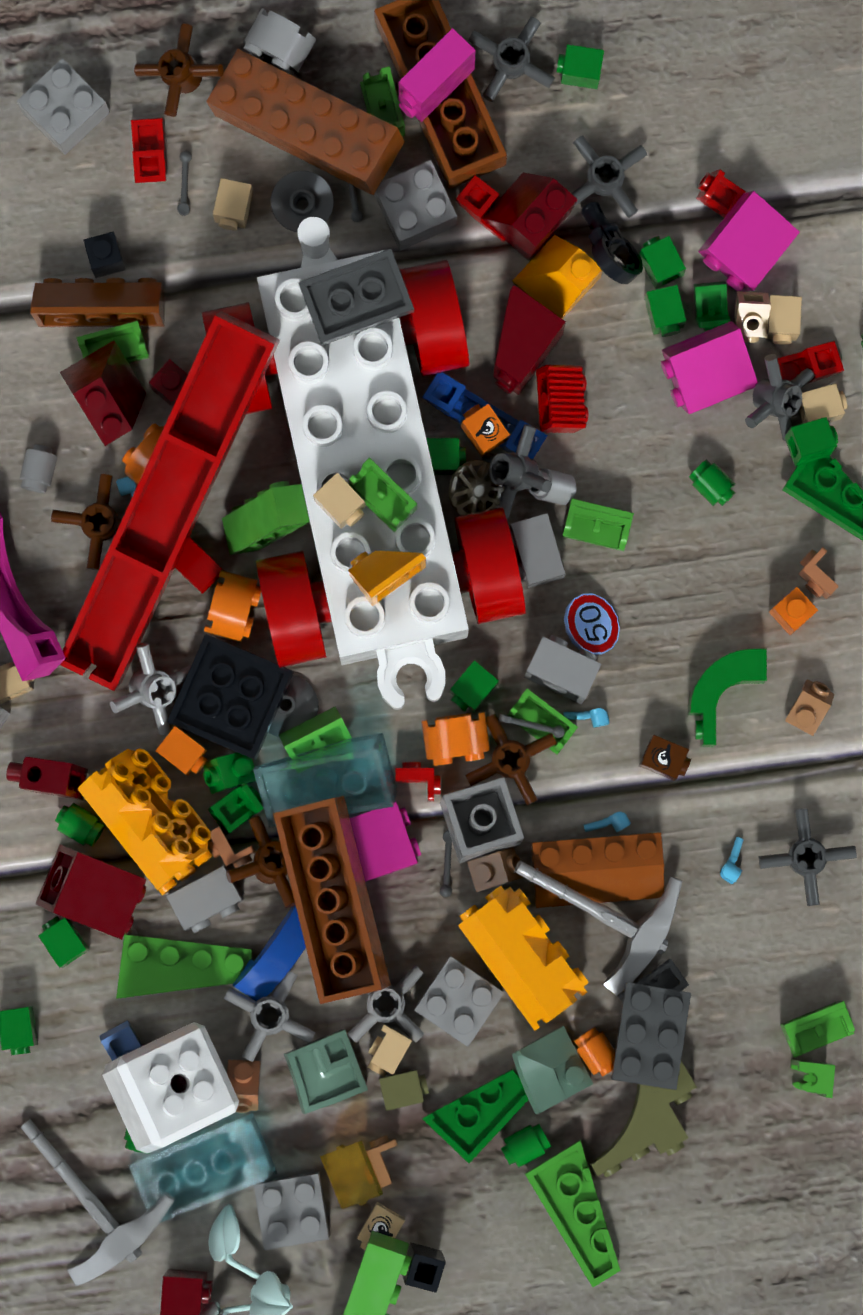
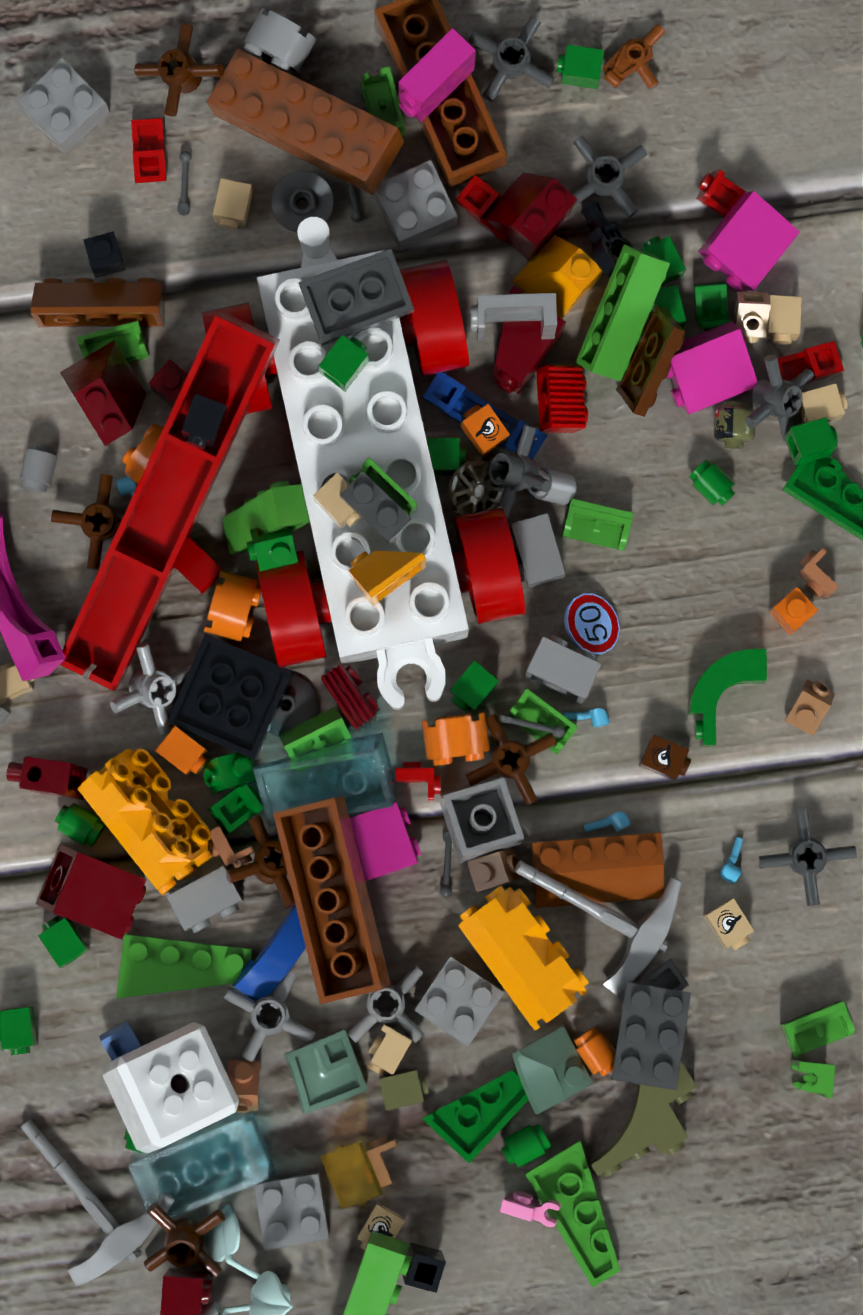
(184, 1241): none -> reddish brown bar
(203, 422): none -> black brick
(272, 549): none -> green bracket
(343, 687): none -> dark red brick
(344, 362): none -> green brick
(375, 507): none -> dark grey plate
(515, 308): none -> light grey panel
(523, 1206): none -> bright pink plate
(622, 313): none -> bright green brick
(634, 57): none -> dark orange piece
(650, 361): none -> reddish brown plate
(729, 925): none -> tan brick
(731, 424): none -> olive head

